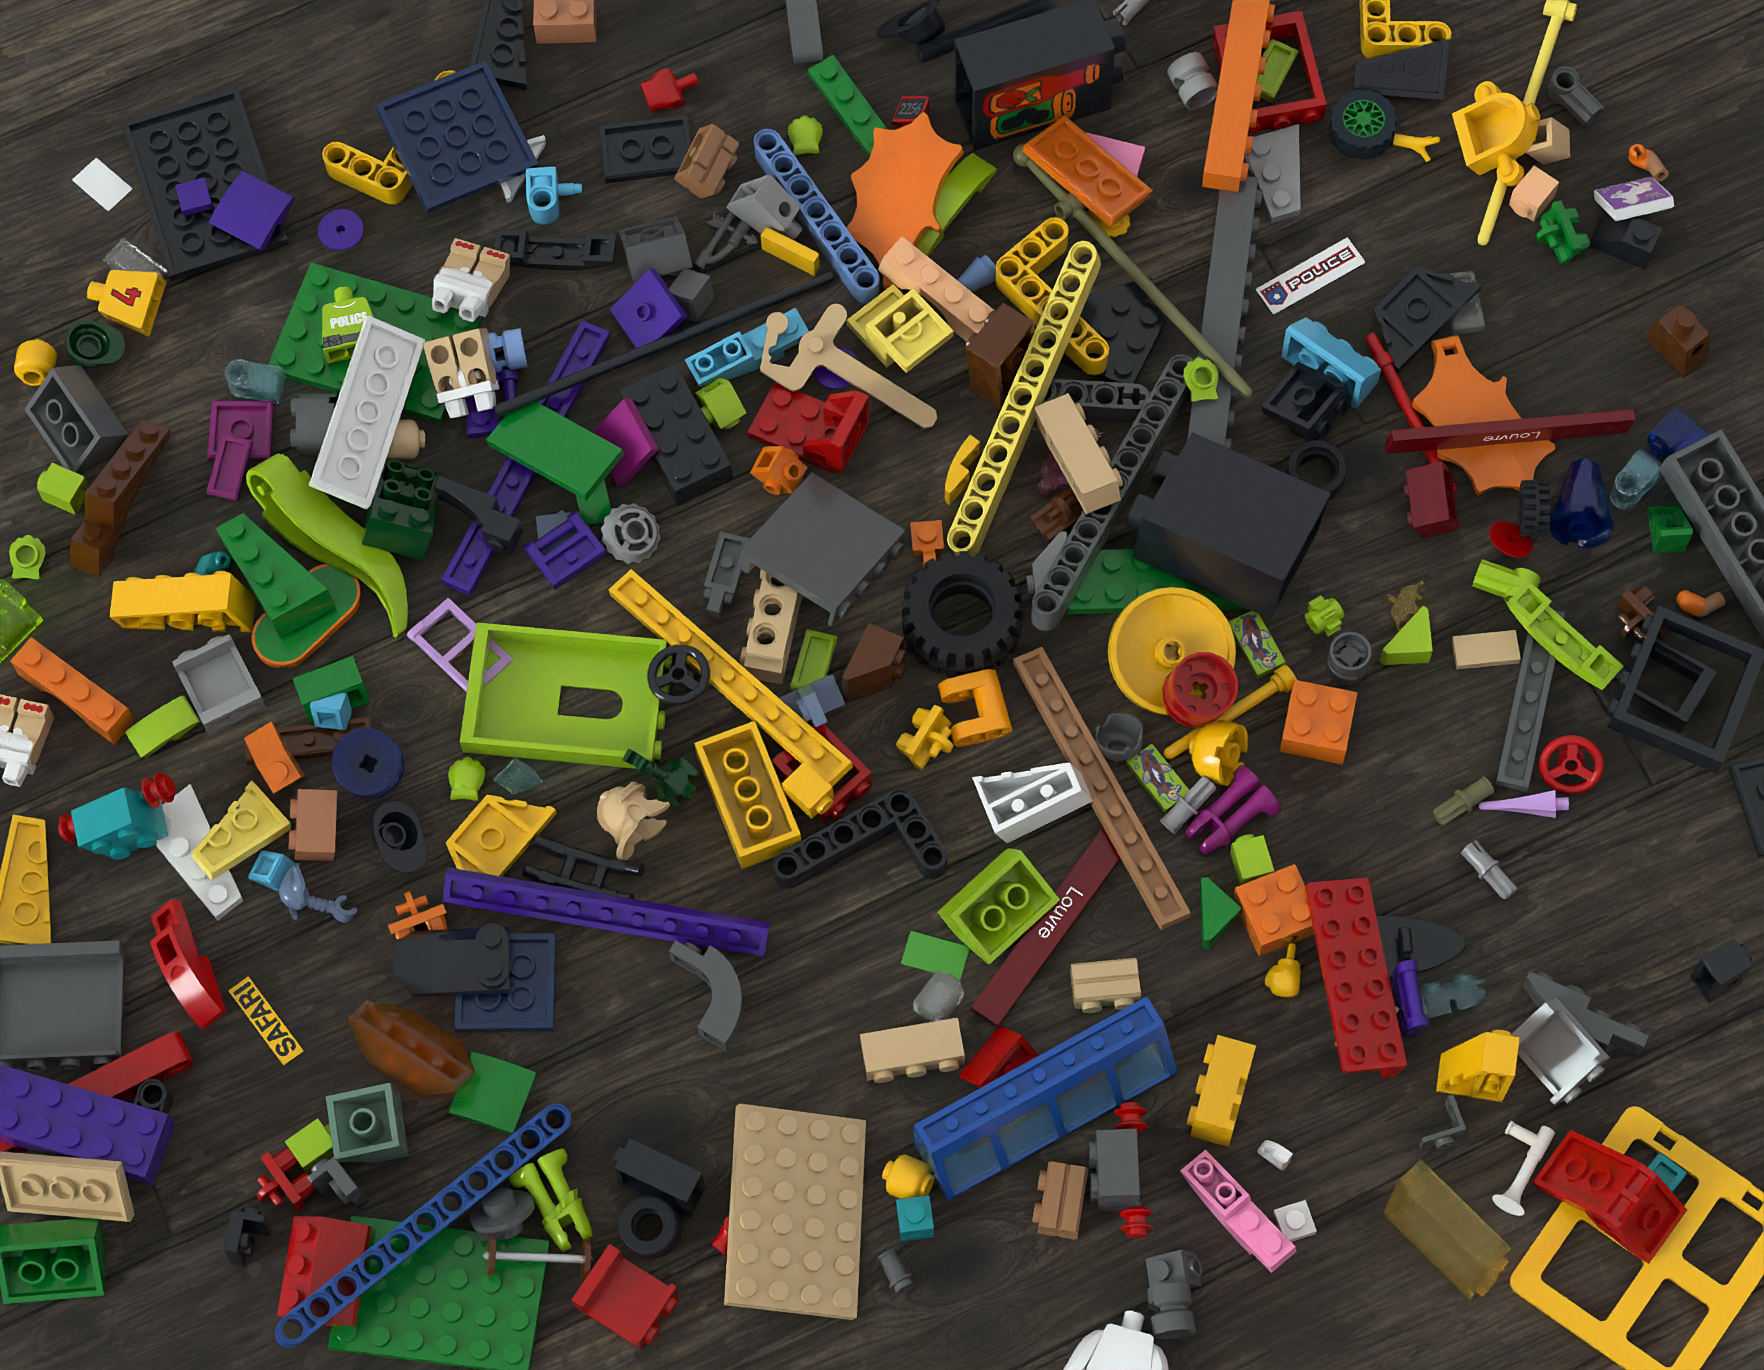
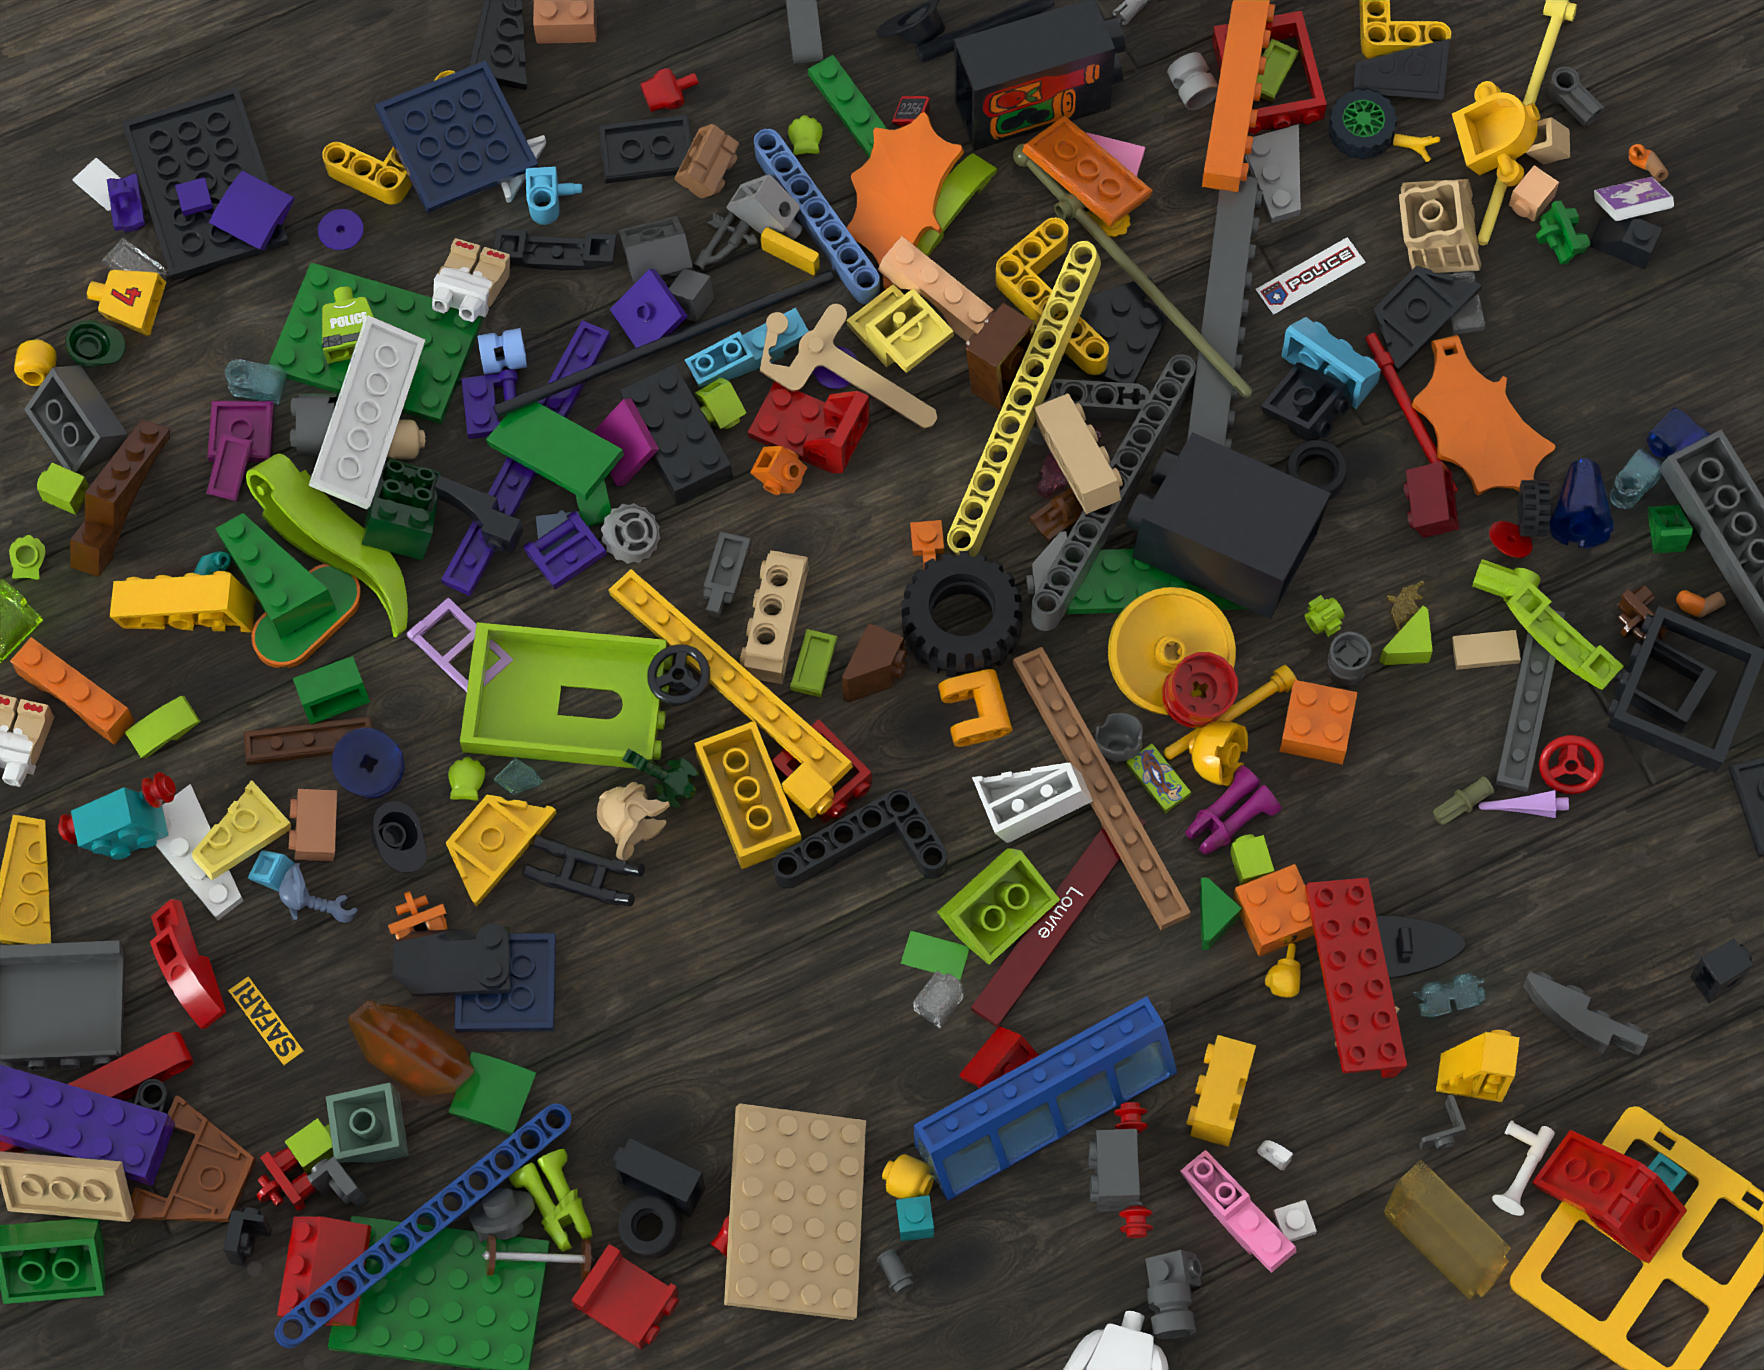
(126, 203): none -> dark purple hips
(208, 1179): none -> dark orange wing
(218, 684): light grey panel -> none
(273, 758): orange slope -> none
(332, 711): medium azure slope -> none
(462, 369): tan hips -> none
(605, 912): dark purple plate -> none
(725, 1012): dark grey arch -> none
(815, 699): sand blue bracket -> none
(824, 546): dark grey panel -> none
(912, 1050): tan brick -> none
(929, 739): yellow hips -> none
(958, 474): yellow slope -> none
(978, 274): medium blue cone -> none
(1061, 1201): medium nougat brick -> none
(1105, 984): tan brick -> none
(1188, 805): light grey axle -> none
(1201, 379): lime animal -> none
(1256, 644): tile -> none
(1409, 998): dark purple plate -> none
(1440, 225): none -> tan slope
(1488, 869): light grey axle -> none
(1509, 431): dark red tile -> none
(1559, 1051): light grey panel -> none
(1680, 340): reddish brown torso -> none

